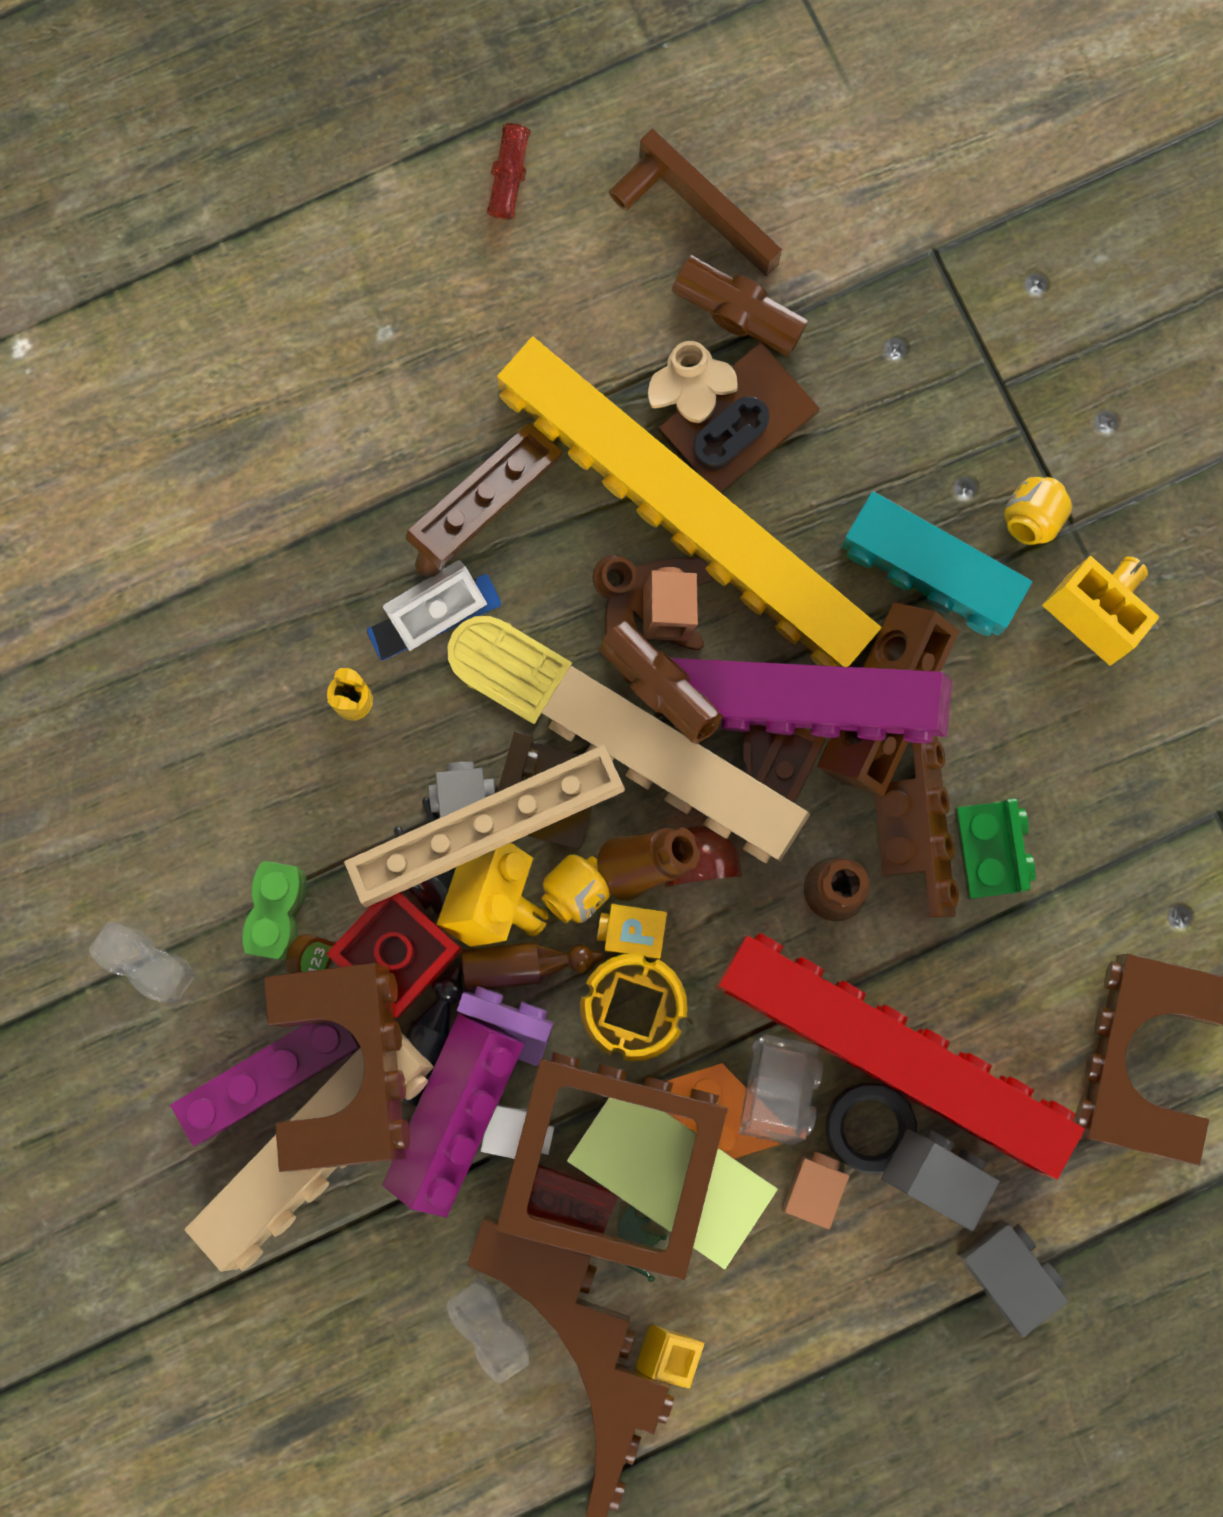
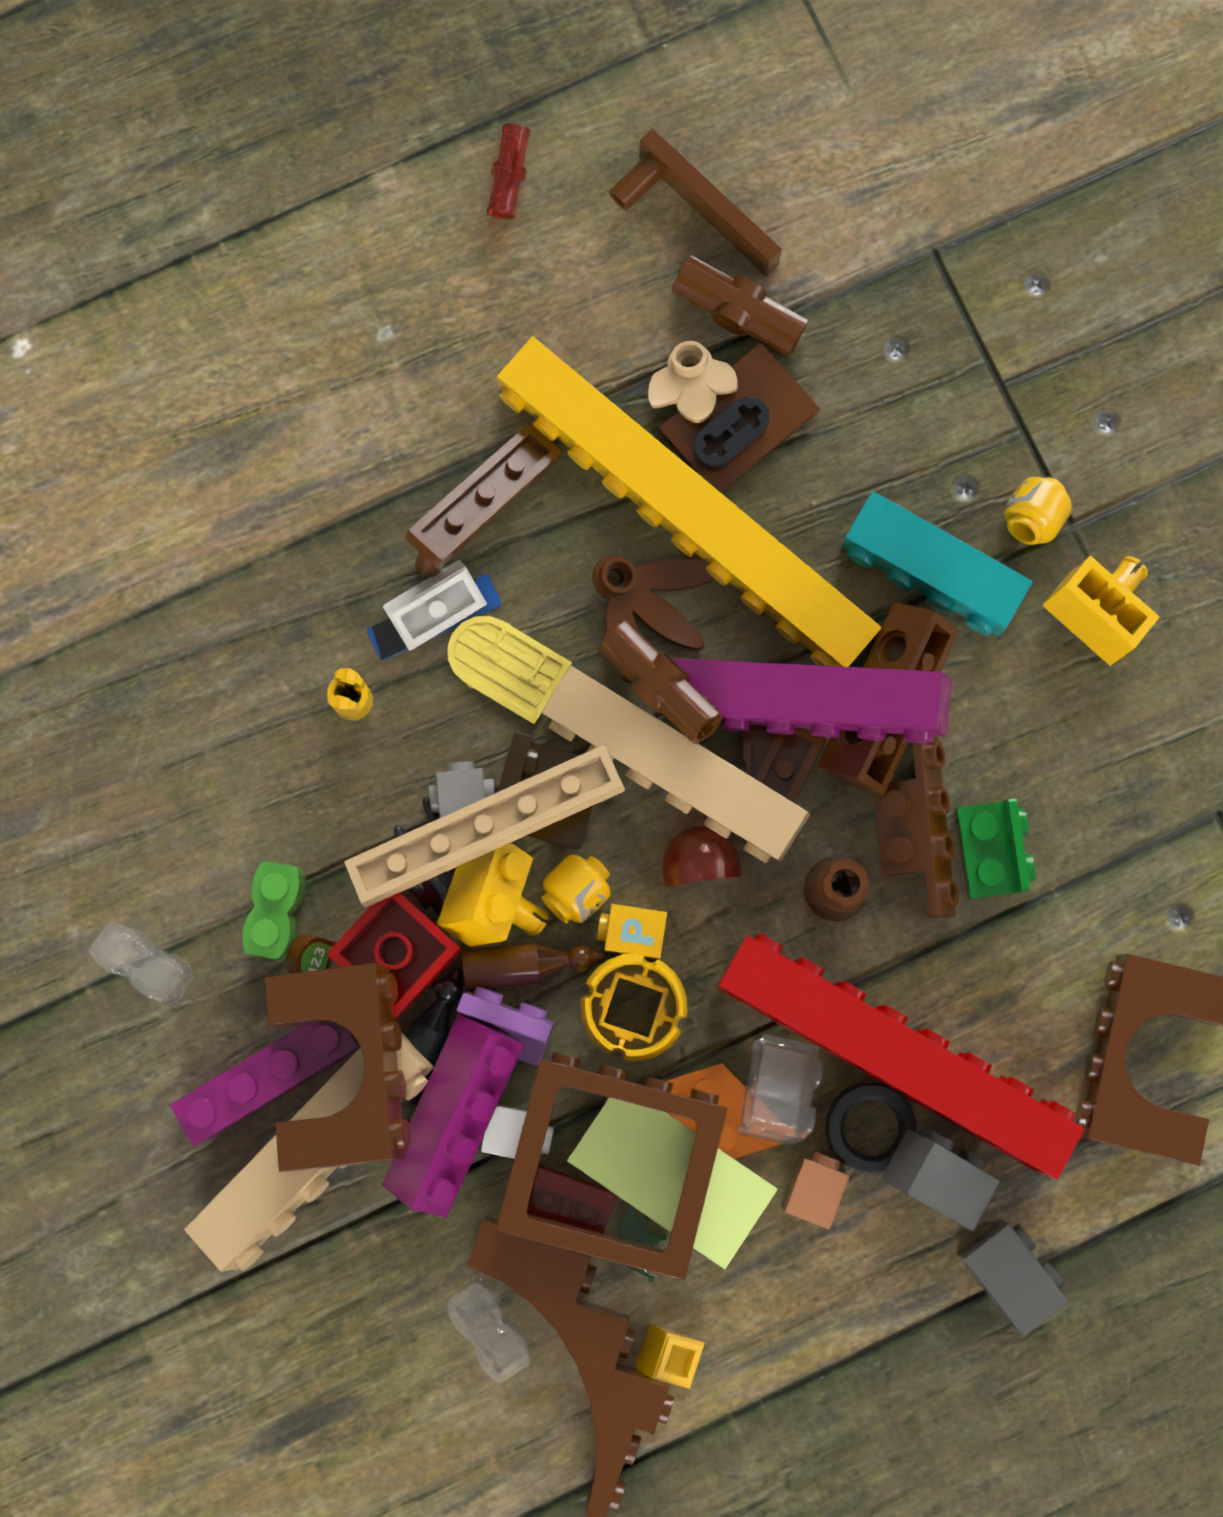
(646, 860): reddish brown plant -> none
(670, 604): nougat brick -> none

